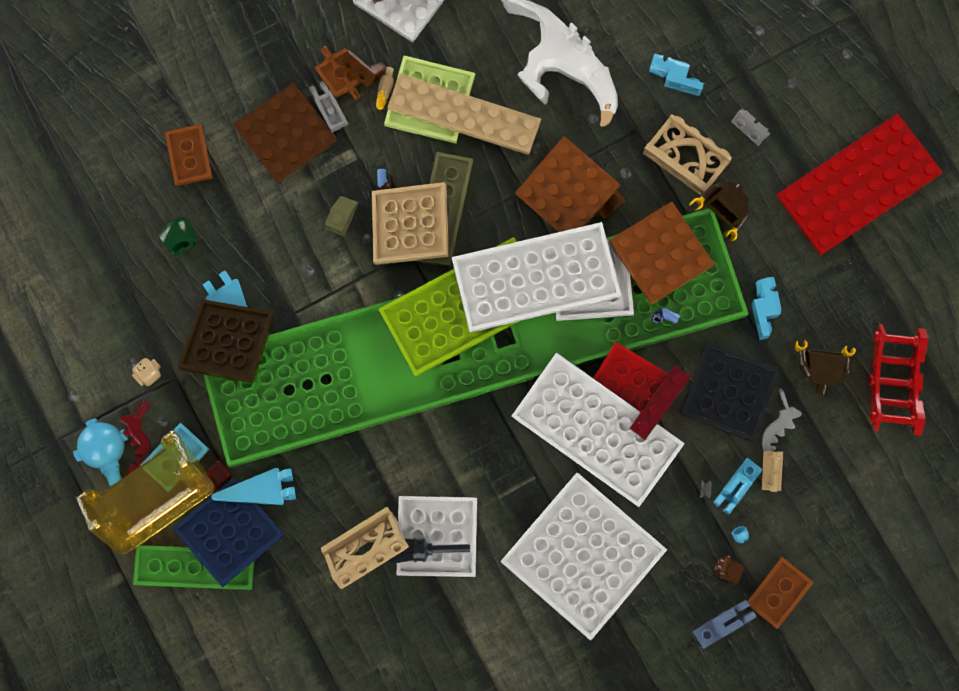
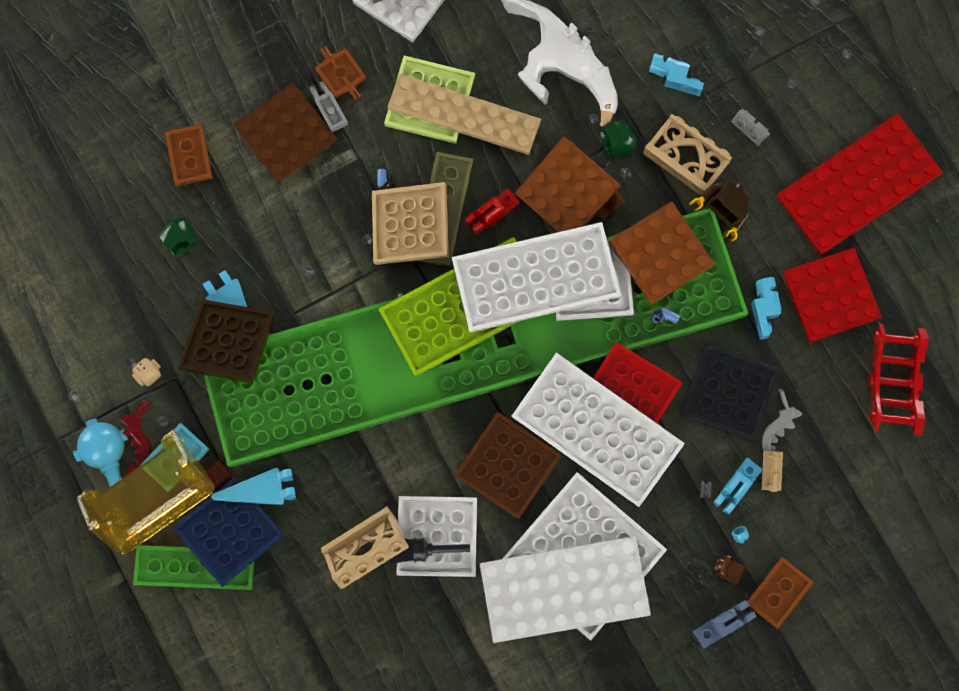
(341, 216): olive slope -> none
(364, 73): reddish brown bracket -> none
(385, 87): tan piece -> none
(492, 211): none -> red plate
(507, 465): none -> reddish brown plate
(564, 589): none -> white plate
(618, 139): none -> dark green piece
(659, 402): dark red plate -> none
(824, 366): dark brown torso -> none
(831, 295): none -> red plate

